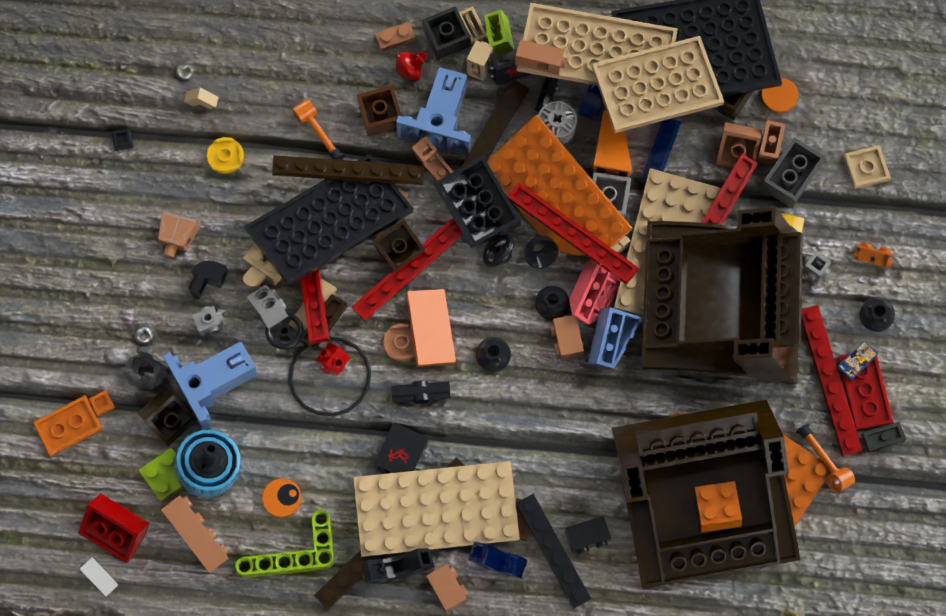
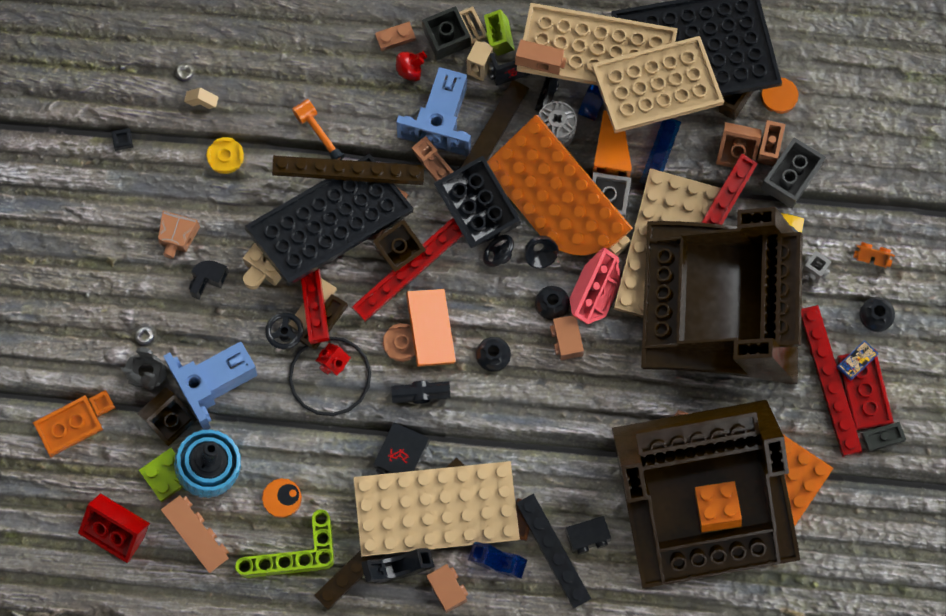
(99, 576): white sticker -> none
(208, 321): light grey brick -> none
(268, 306): light grey brick -> none
(379, 110): reddish brown brick -> none
(573, 233): red plate -> none
(611, 336): medium blue wedge -> none
(839, 478): orange piece -> none
(866, 167): tan tile -> none

